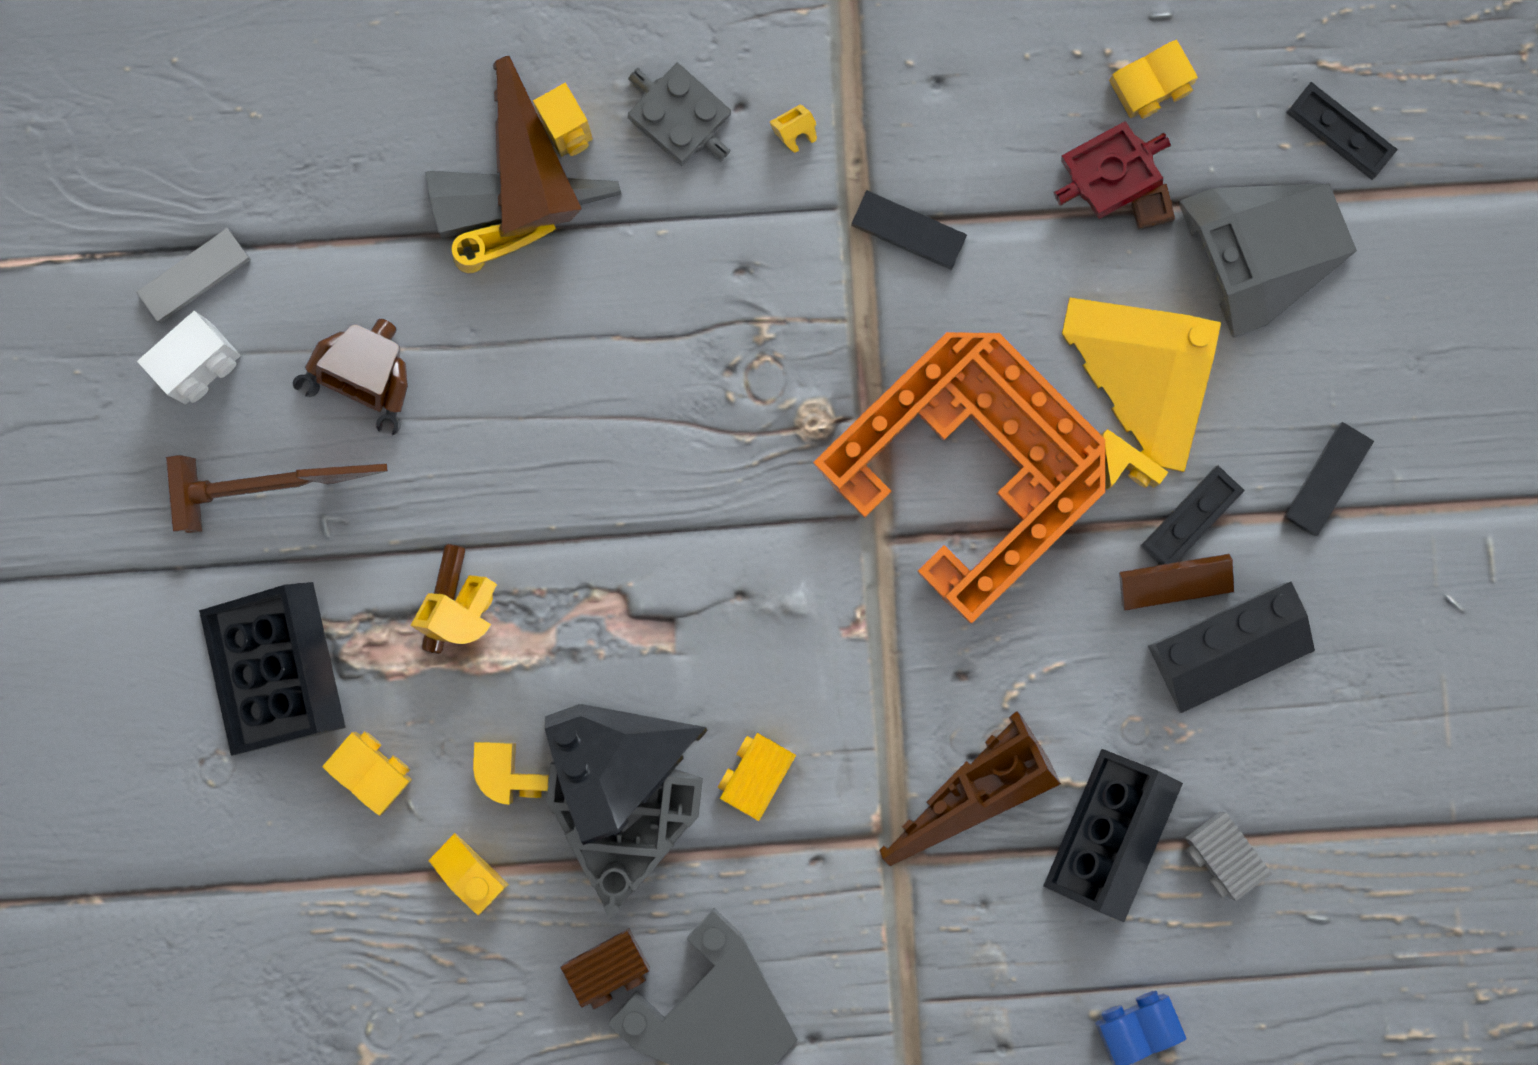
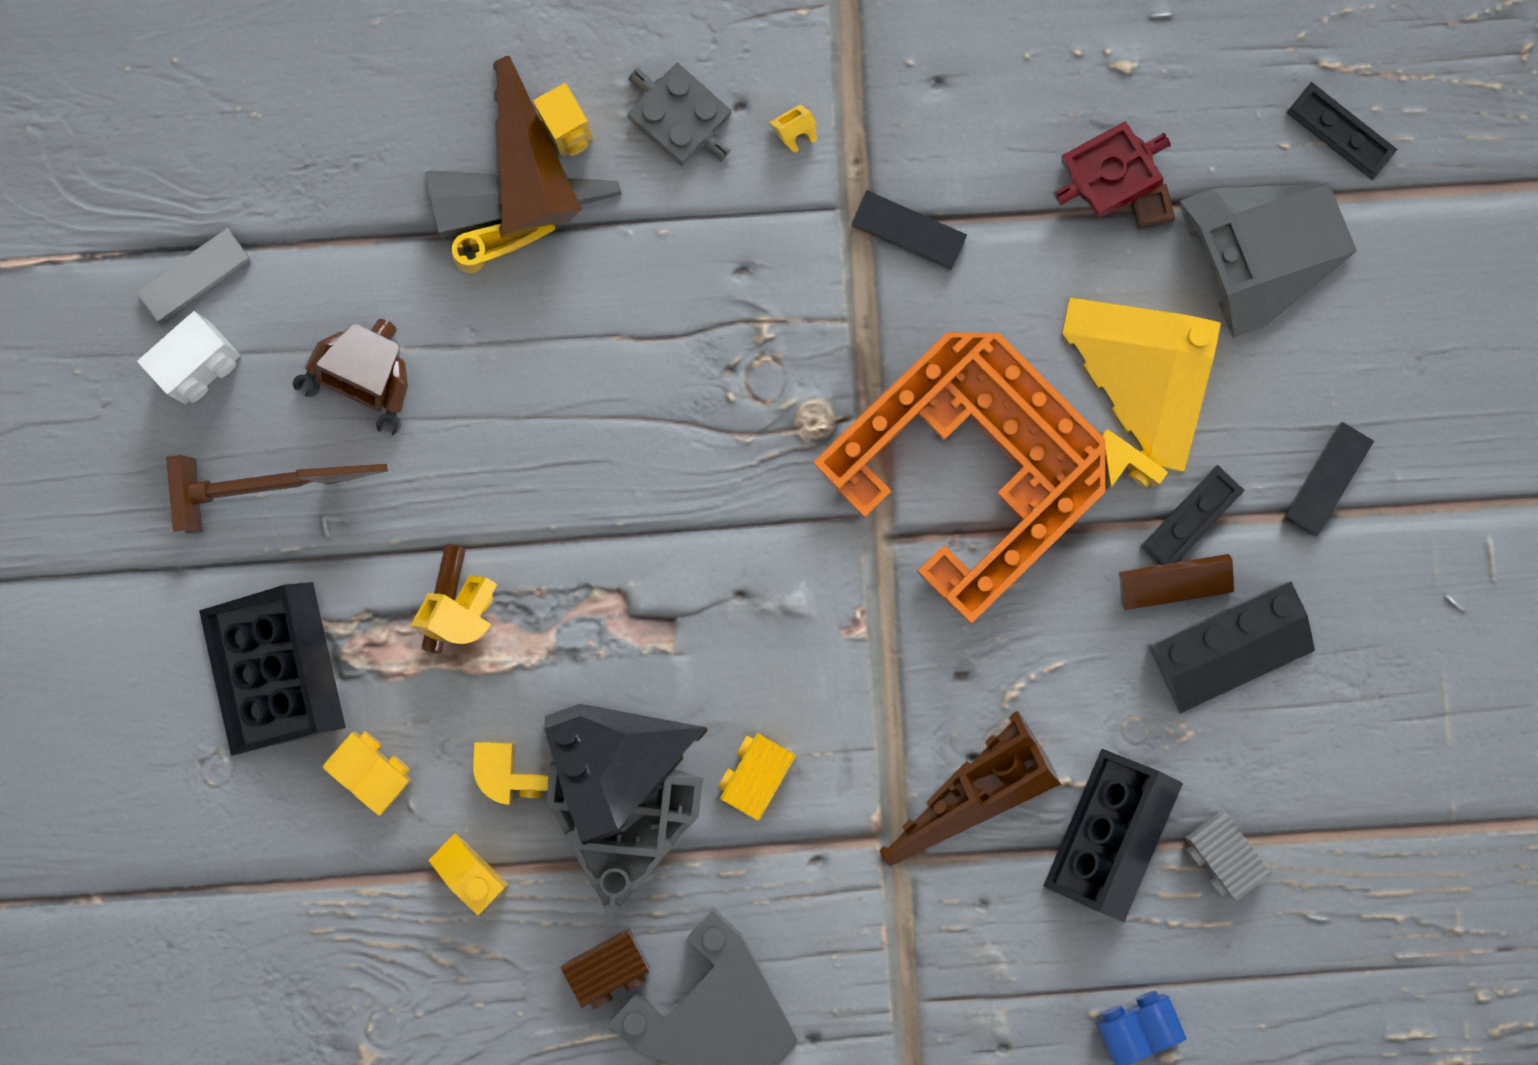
(1154, 79): yellow brick -> none

